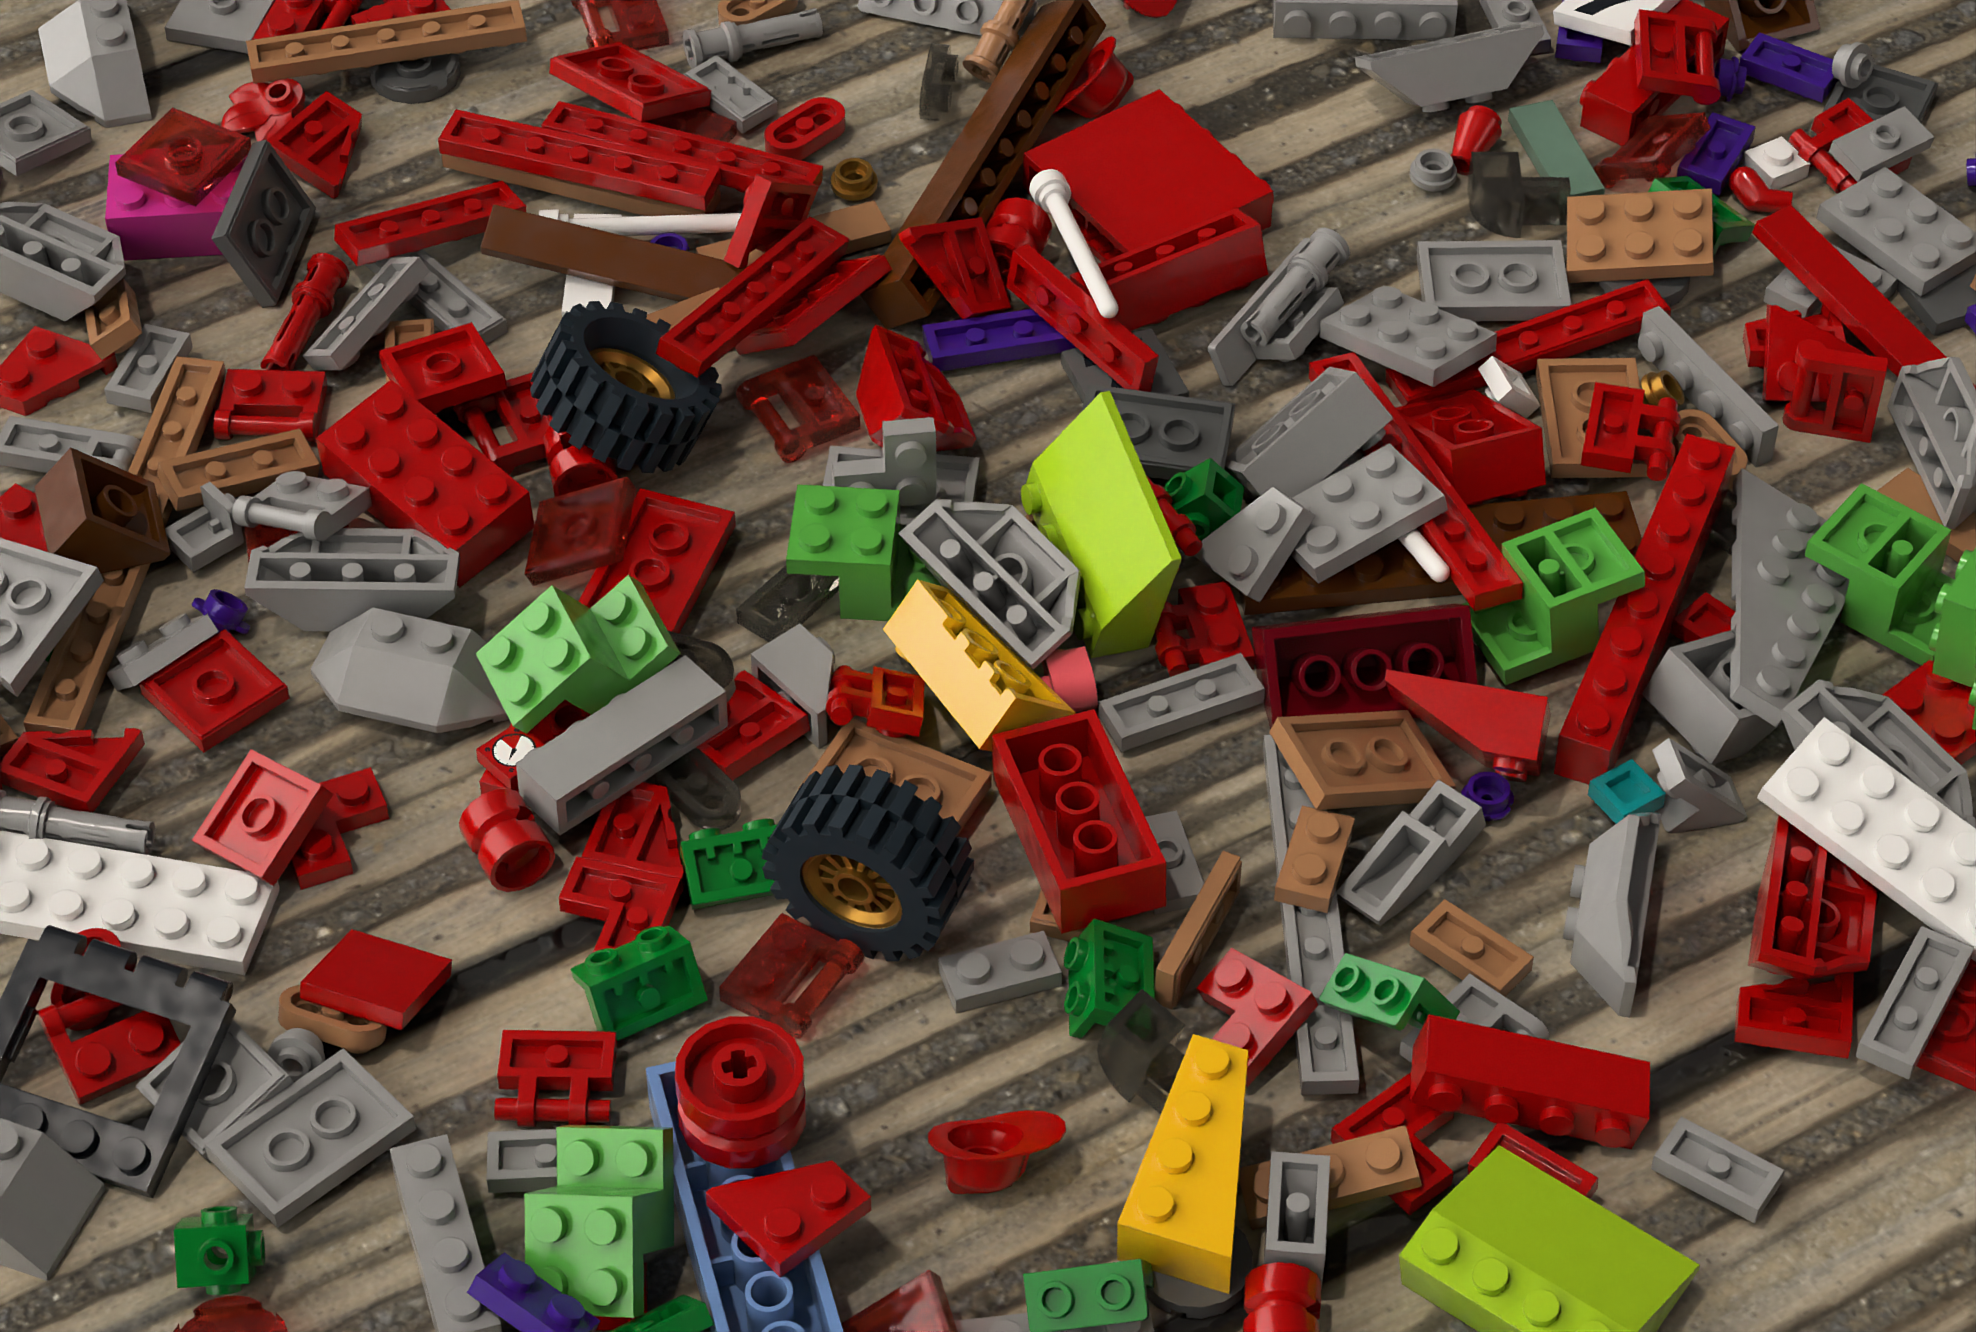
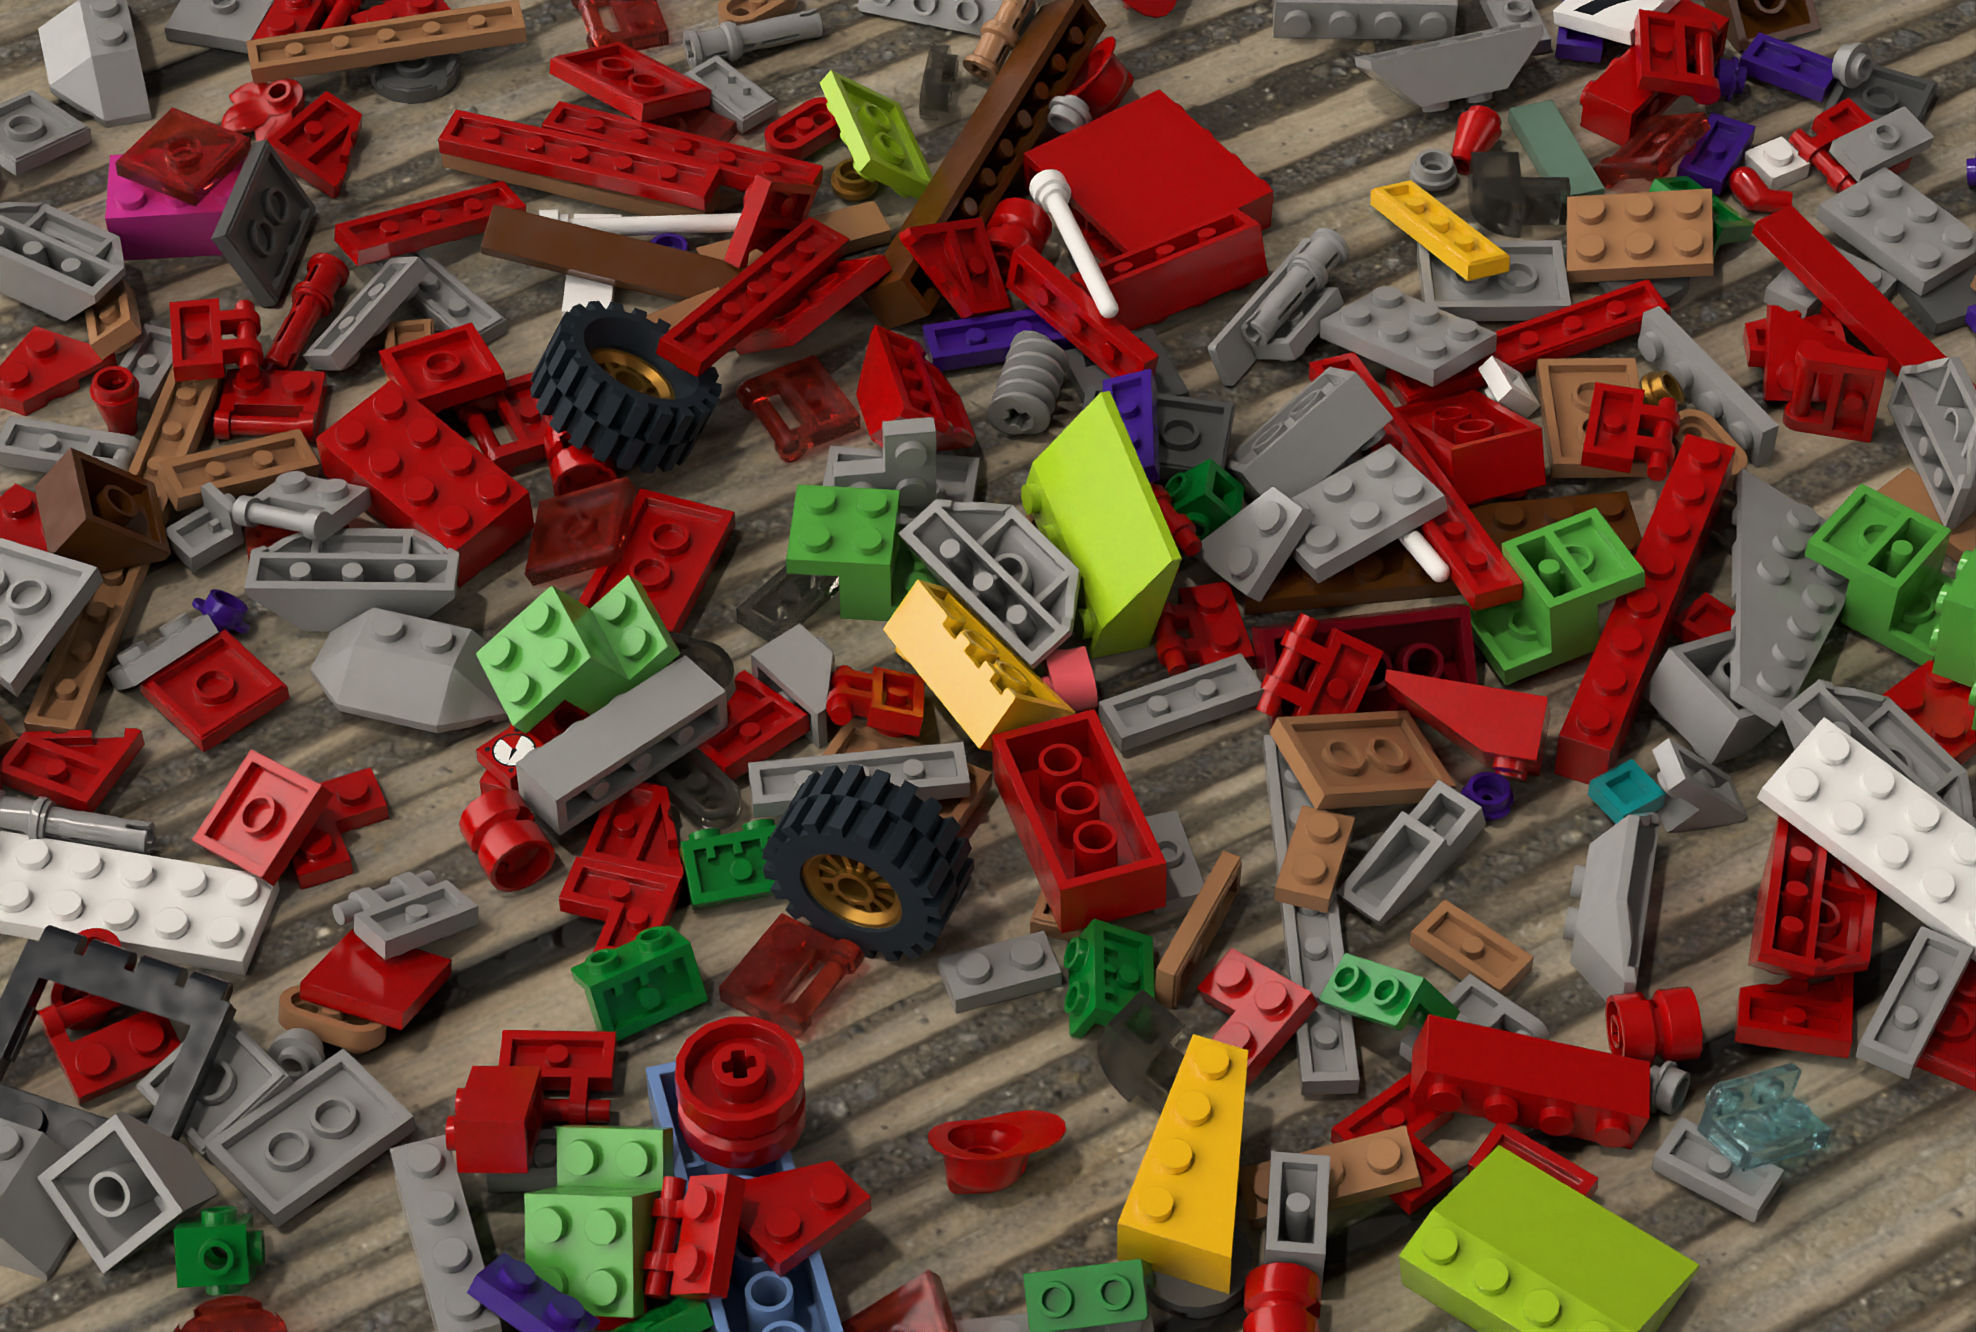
(116, 398): none -> red cone
(125, 1188): none -> light grey slope
(198, 341): none -> red plate
(407, 913): none -> light grey plate
(497, 1119): none -> red brick
(706, 1239): none -> red plate
(877, 136): none -> lime plate
(934, 769): none -> light grey plate
(1028, 385): none -> light grey piece
(1068, 113): none -> light grey plate
(1137, 404): none -> dark purple plate
(1336, 680): none -> red plate
(1440, 230): none -> yellow tile
(1658, 1026): none -> red wheel
(1667, 1087): none -> light grey plate
(1760, 1120): none -> clear light blue bracket

